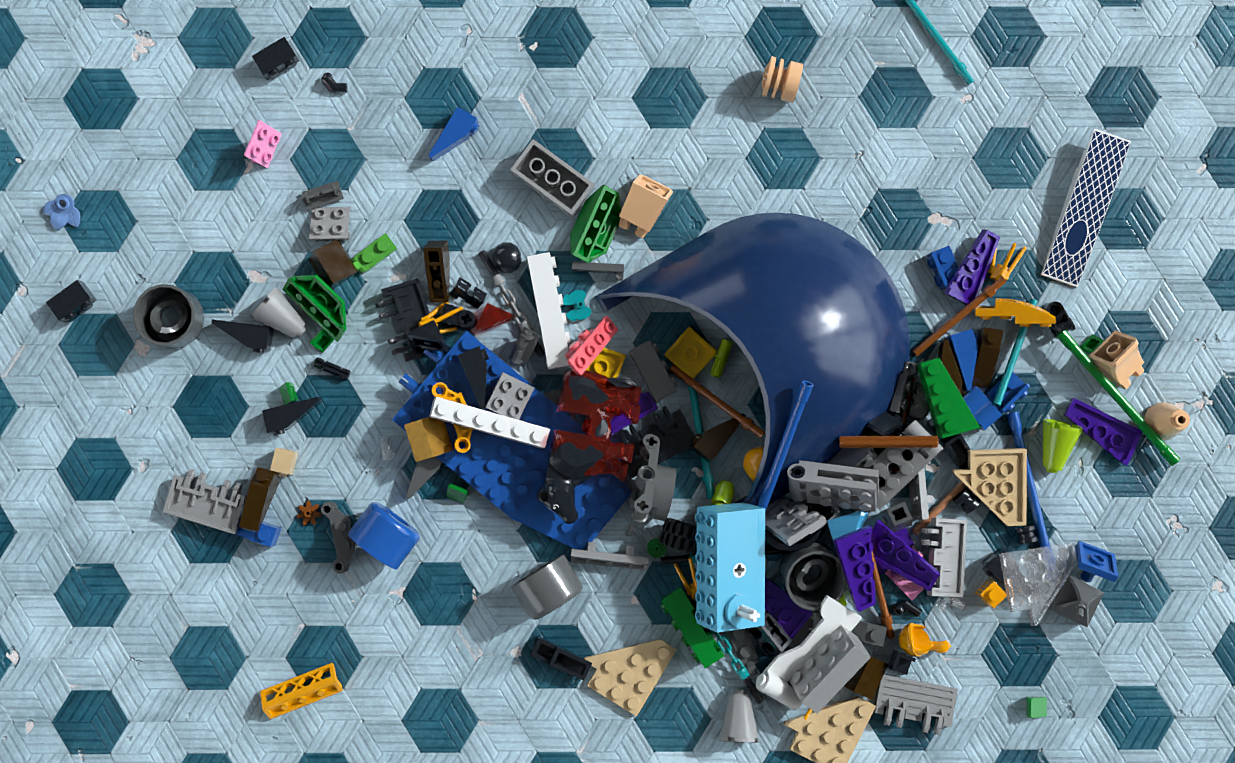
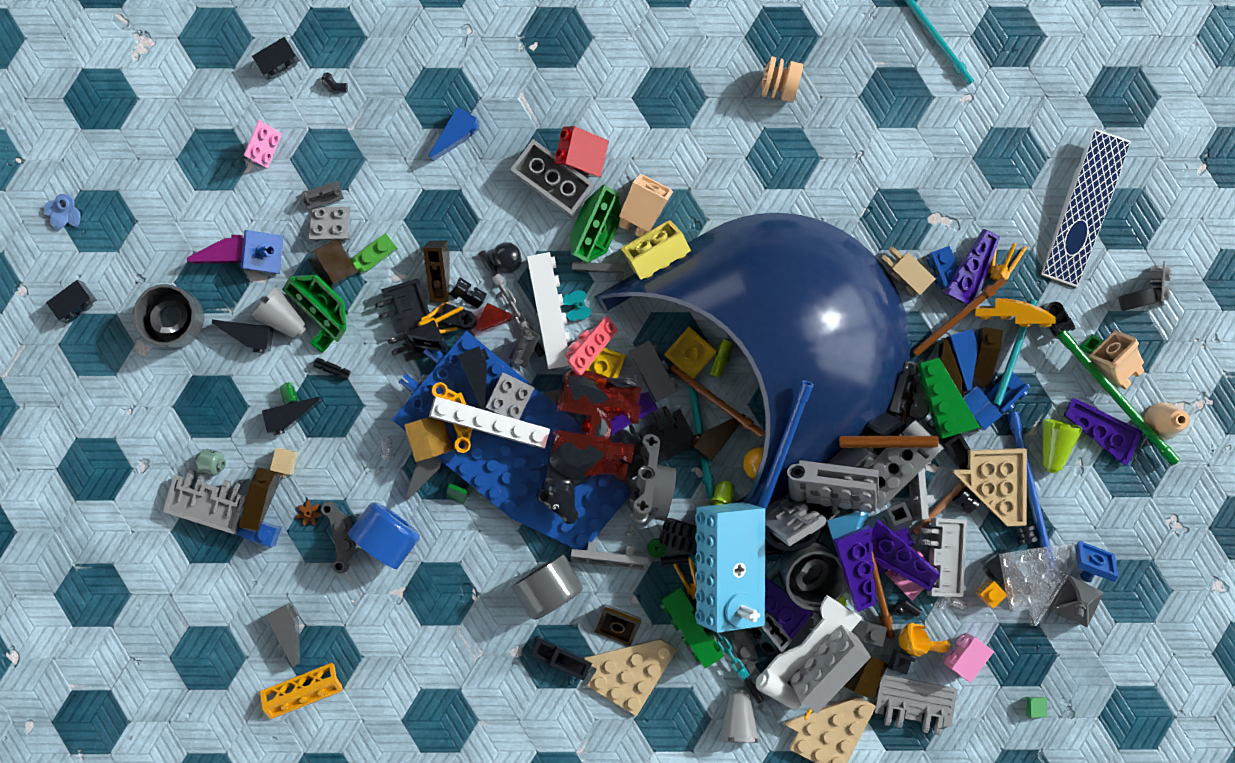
(210, 462): none -> sand green head
(222, 252): none -> magenta slope
(261, 251): none -> tile
(286, 628): none -> dark grey slope
(581, 151): none -> panel
(618, 625): none -> dark brown slope
(655, 249): none -> light yellow brick
(908, 272): none -> tan hinge
(967, 657): none -> bright pink brick
(1138, 299): none -> black tyre
(1165, 275): none -> light grey hinge

